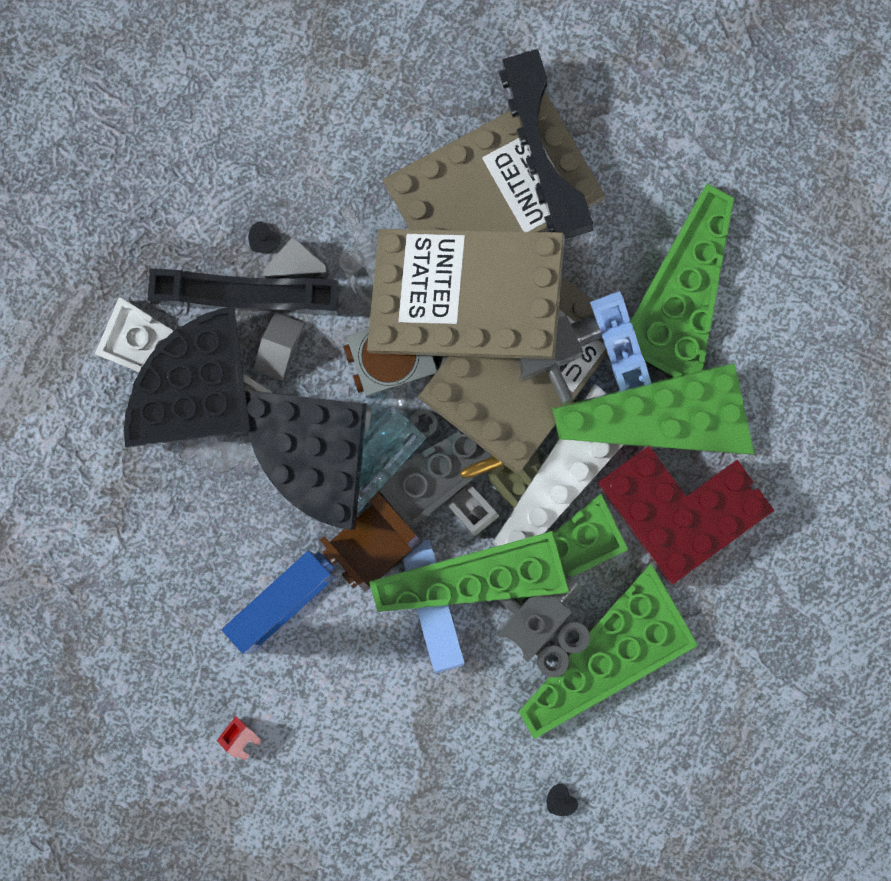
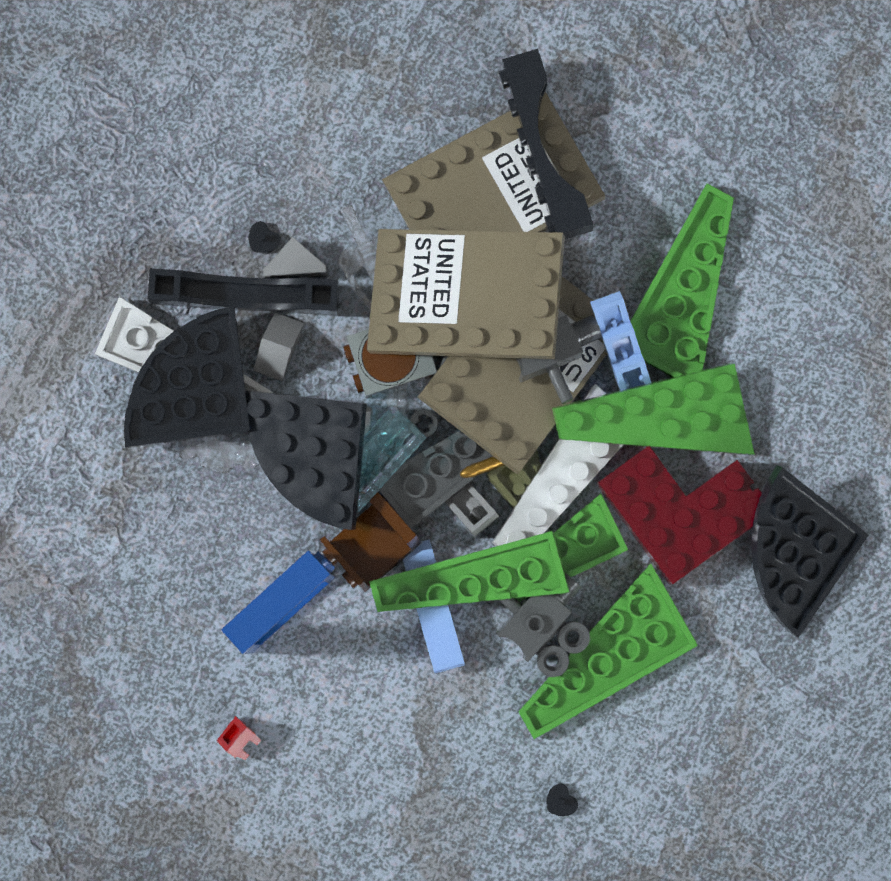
(799, 549): none -> black plate

